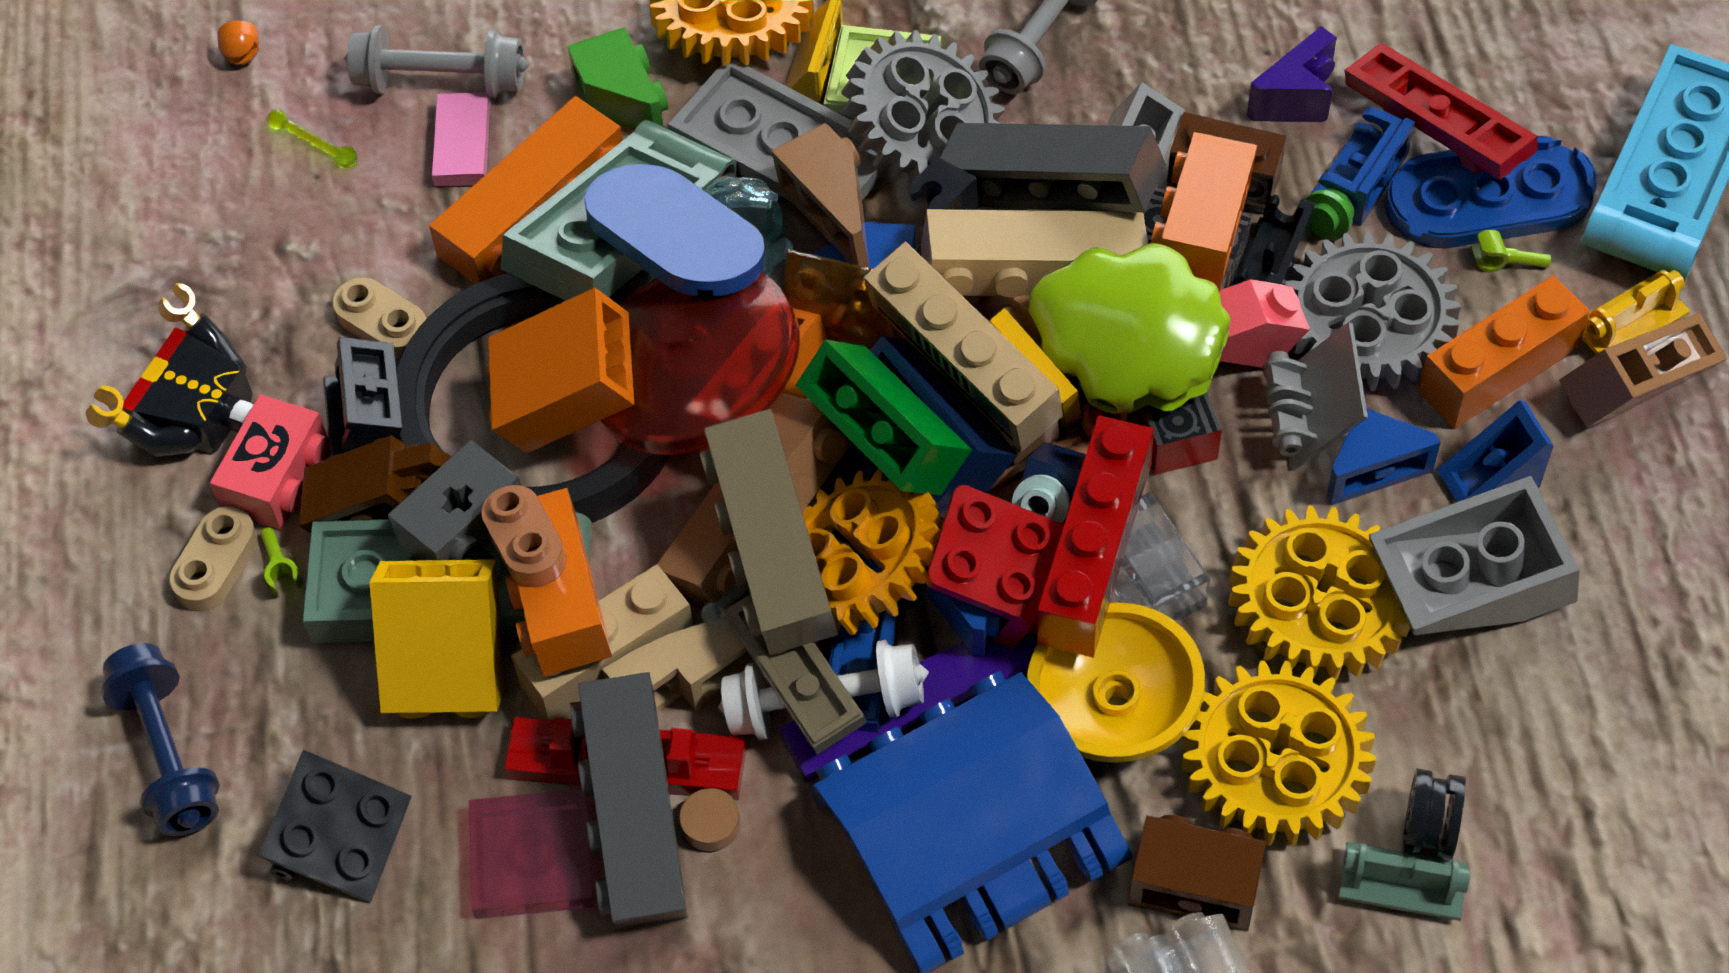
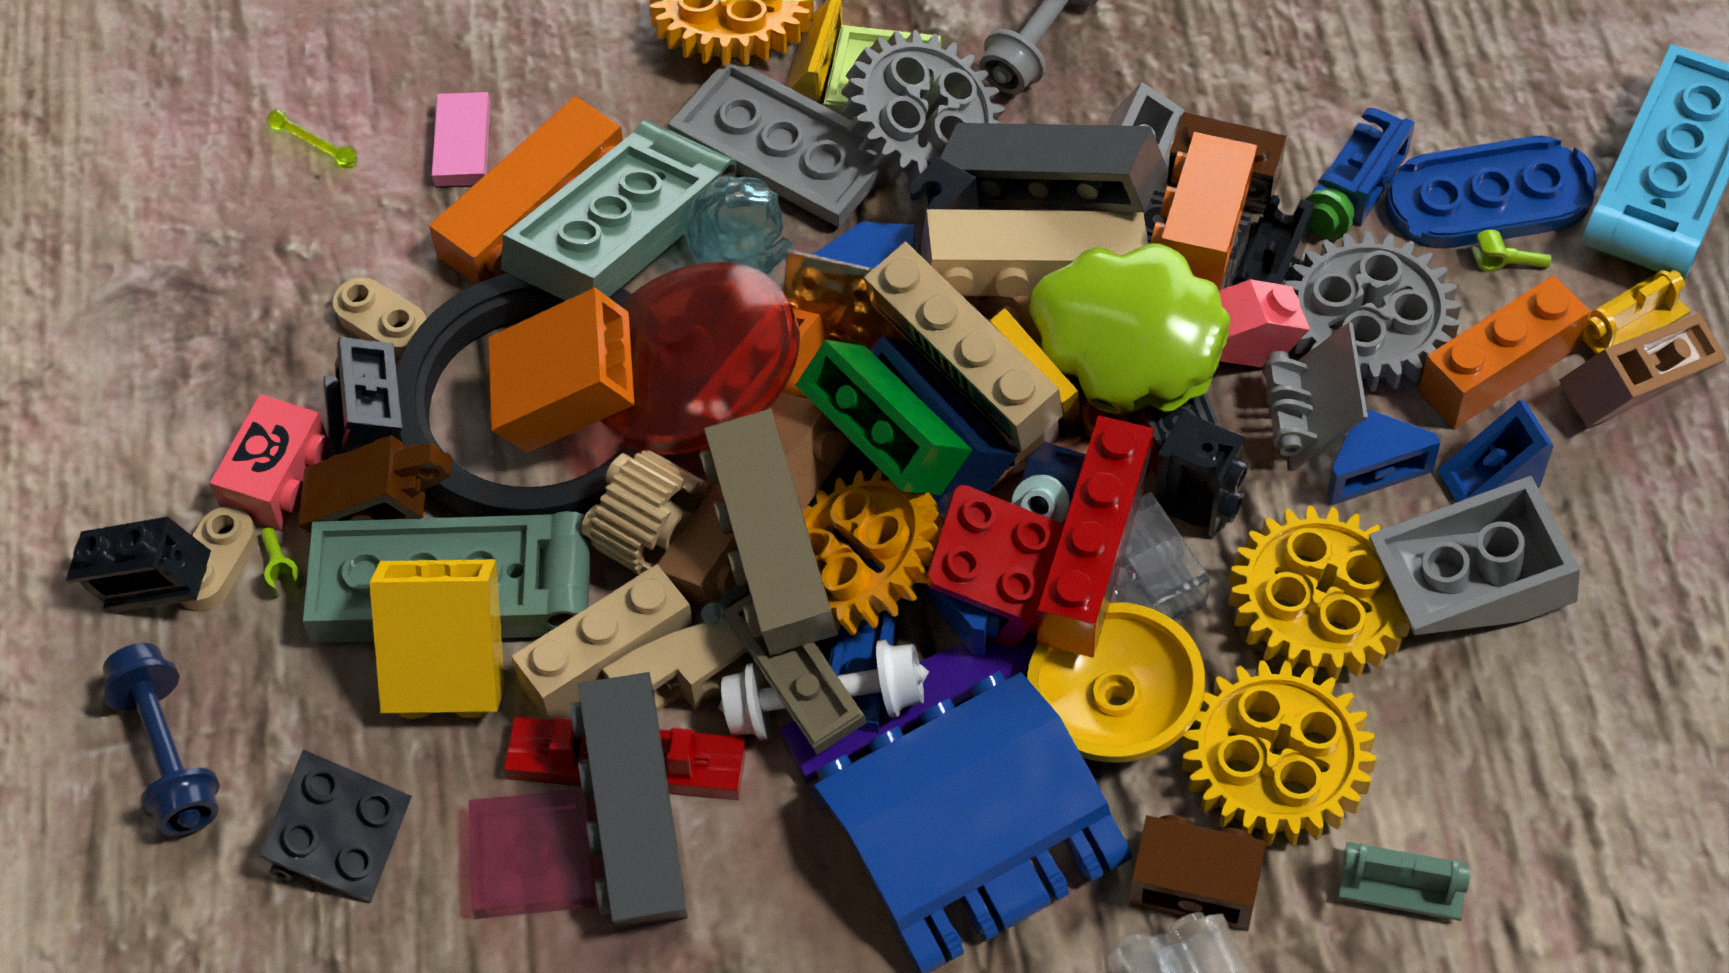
(139, 564): none -> black hinge
(187, 392): black torso -> none
(238, 41): orange hinge -> none
(371, 60): light grey piece -> none
(445, 511): dark grey brick -> none
(521, 531): nougat plate -> none
(564, 616): orange brick -> none
(615, 79): bright green slope -> none
(642, 509): none -> tan brick
(674, 230): tile -> none
(710, 819): medium nougat tile -> none
(823, 183): medium nougat slope -> none
(1201, 473): none -> black hinge
(1295, 84): dark purple slope -> none
(1427, 811): black wheel -> none
(1442, 111): red hinge -> none

